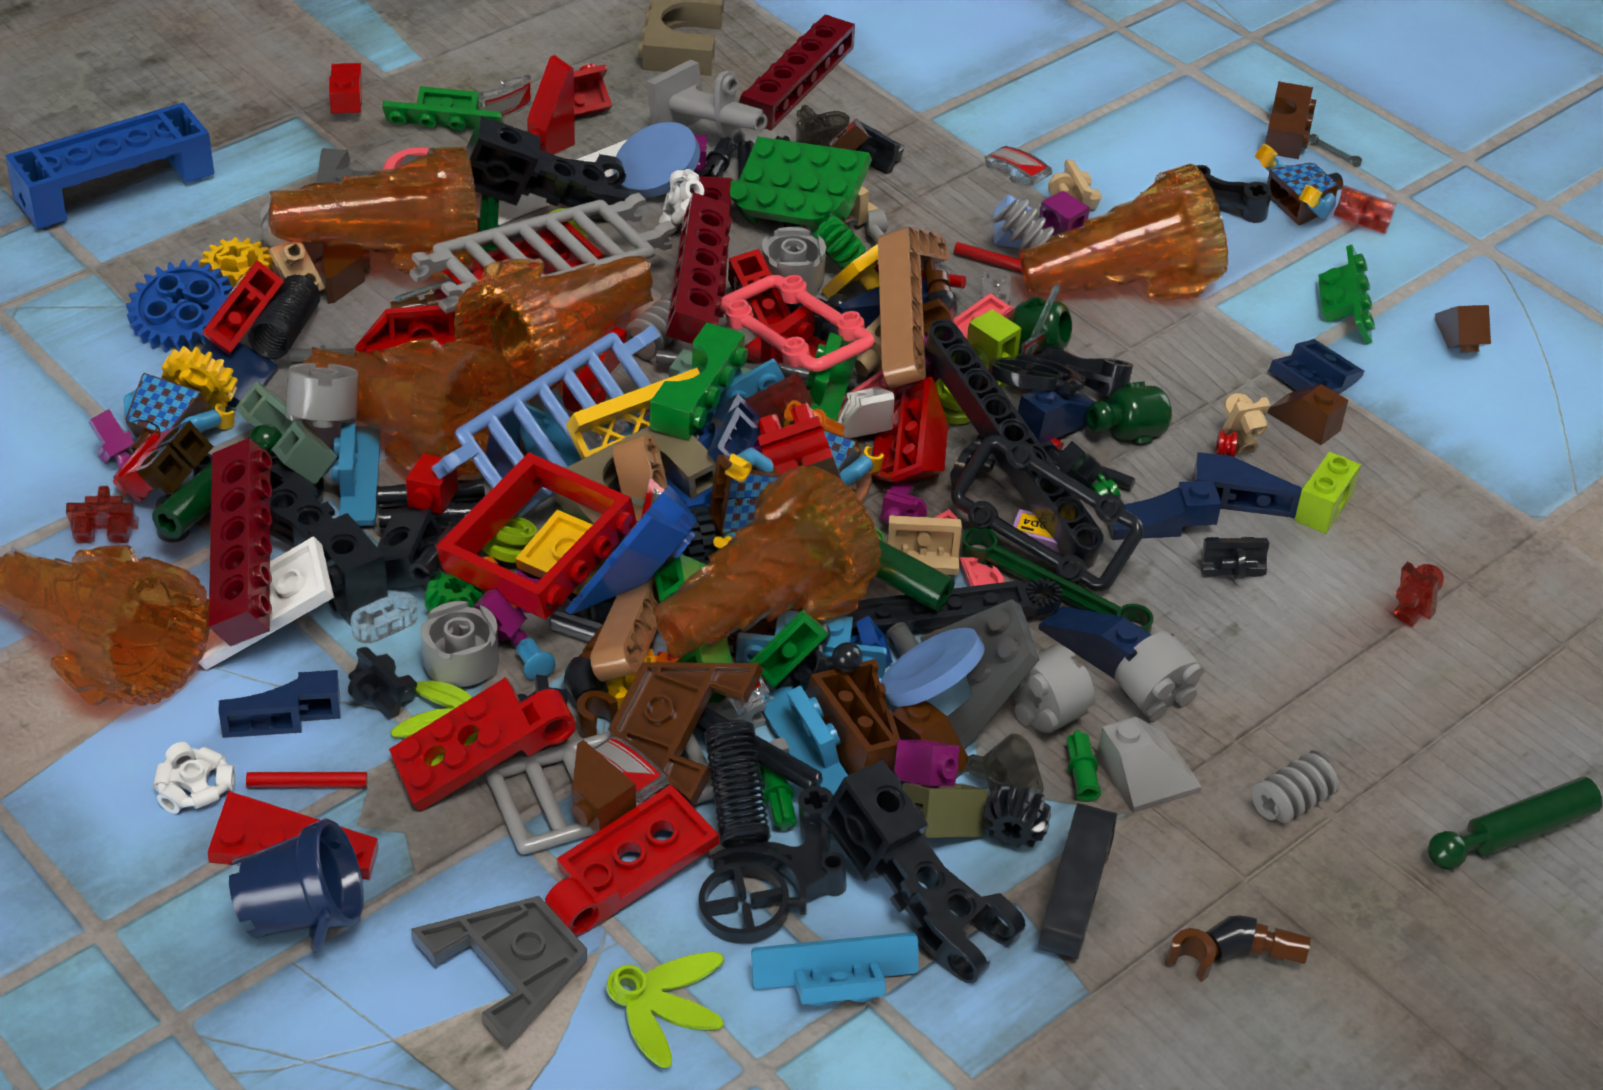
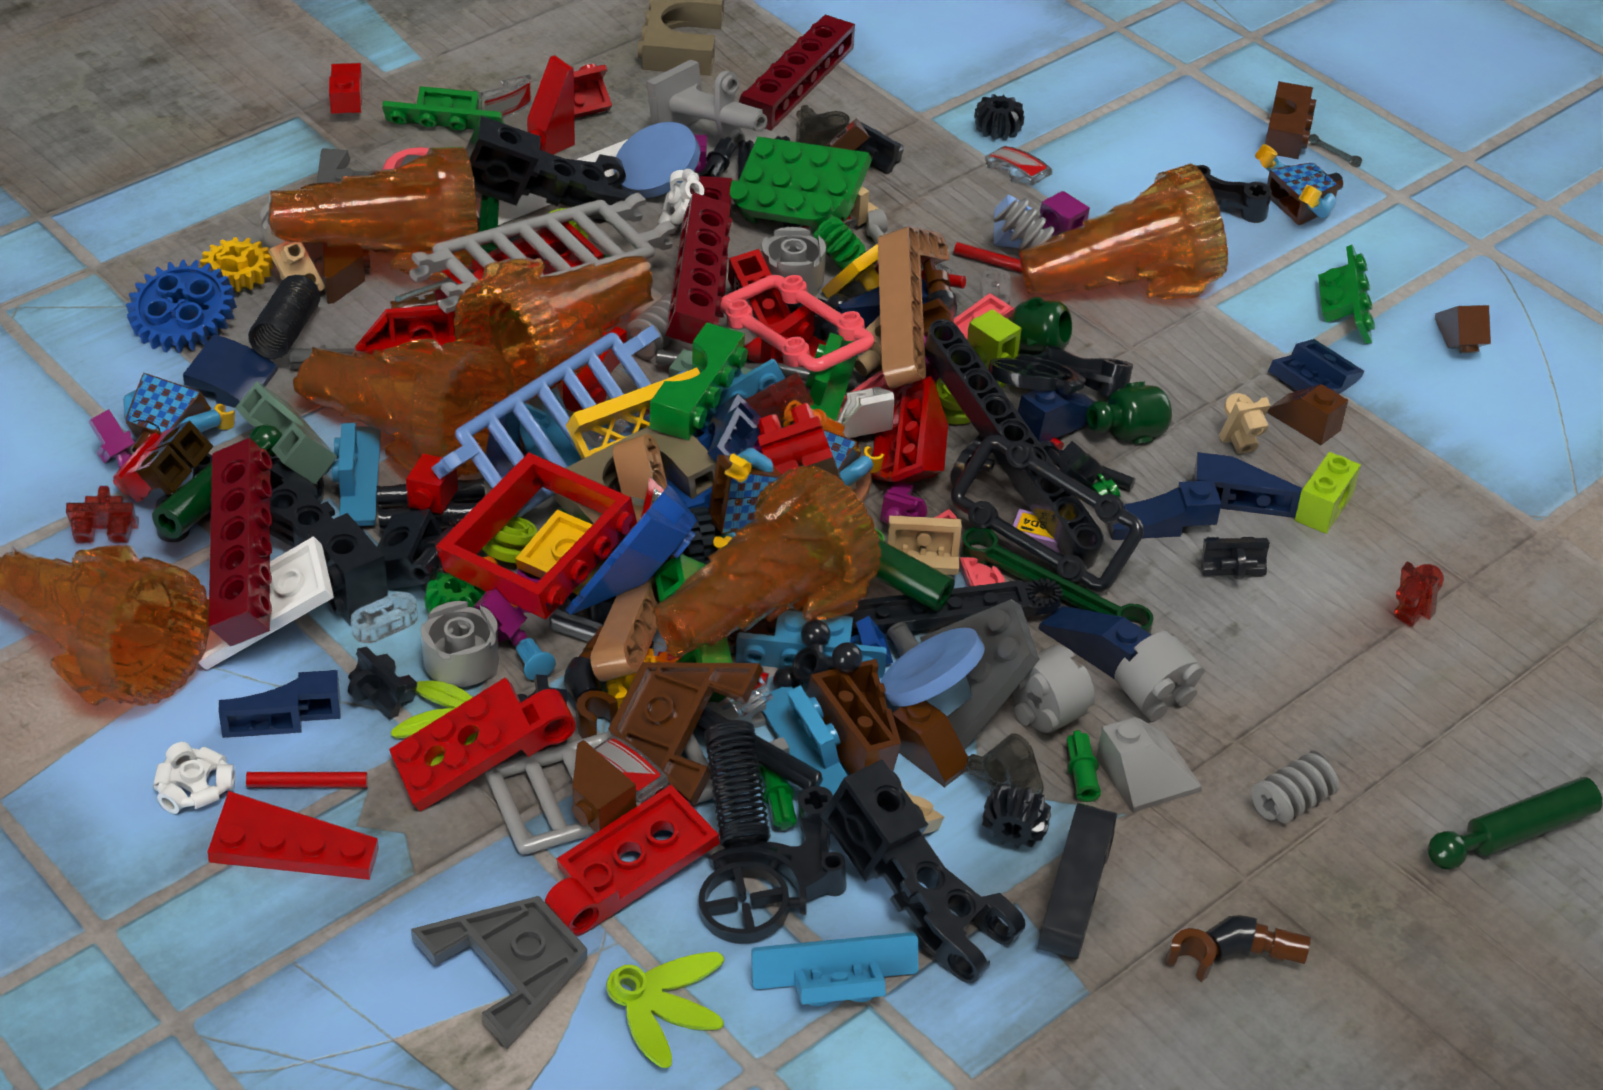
(45, 169): blue plate -> none
(202, 374): yellow gear -> none
(242, 306): red slope -> none
(300, 884): dark blue piece -> none
(322, 394): light grey brick -> none
(789, 647): green slope -> none
(927, 762): magenta brick -> none
(950, 809): olive panel -> none
(999, 116): none -> black gear
(1031, 345): clear light blue piece -> none
(1075, 184): tan hips -> none
(1226, 443): red bush -> none
(1365, 209): clear red hips -> none

